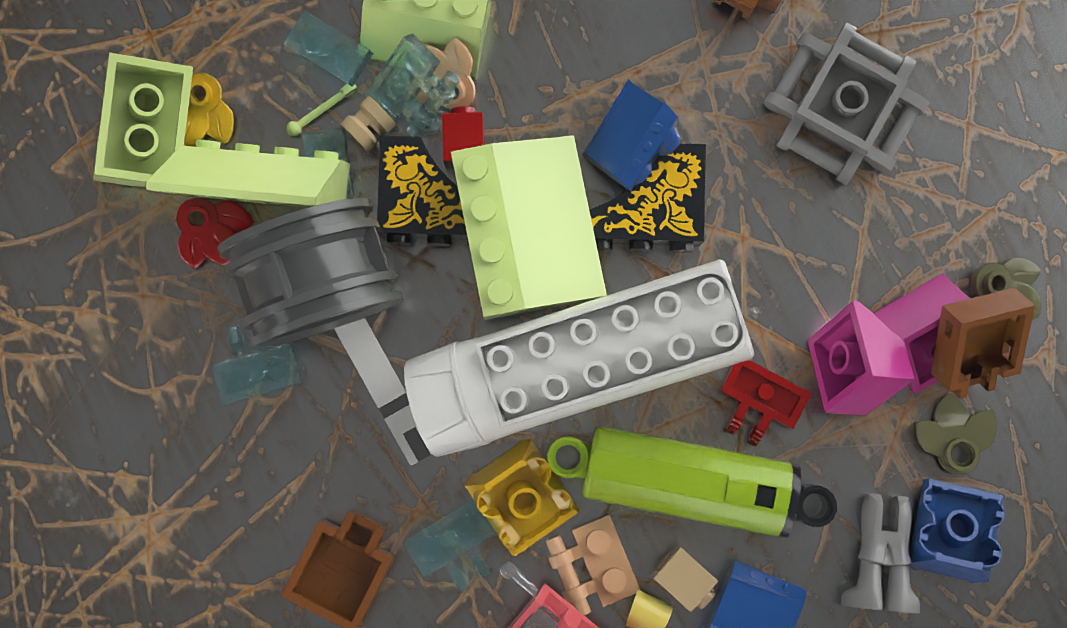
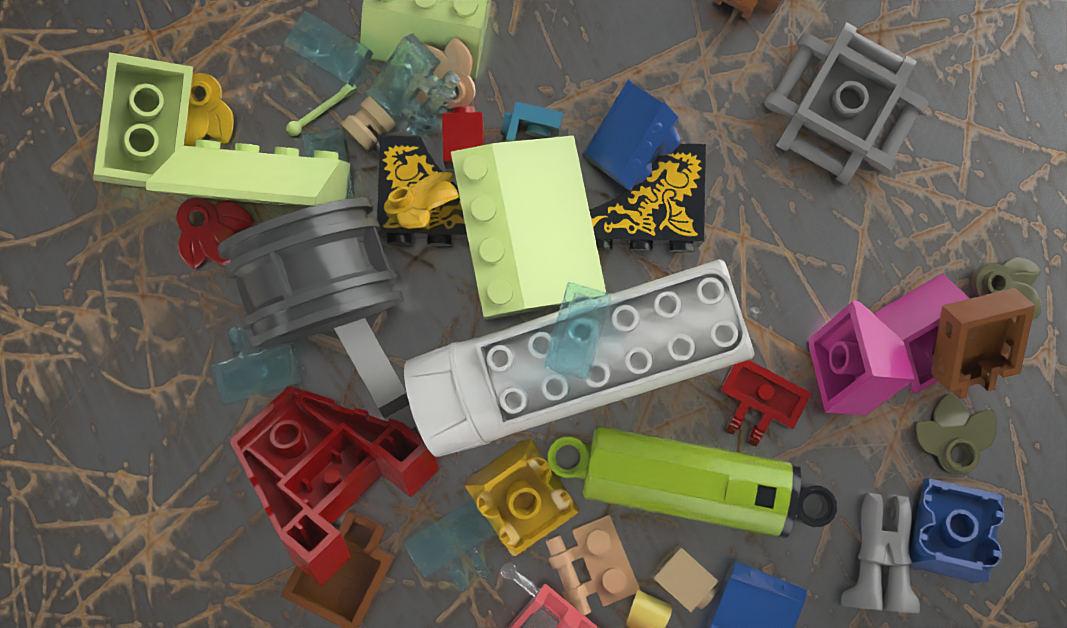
(315, 462): none -> red wedge
(412, 205): none -> yellow plate
(538, 121): none -> dark azure bracket
(577, 330): none -> clear light blue plate

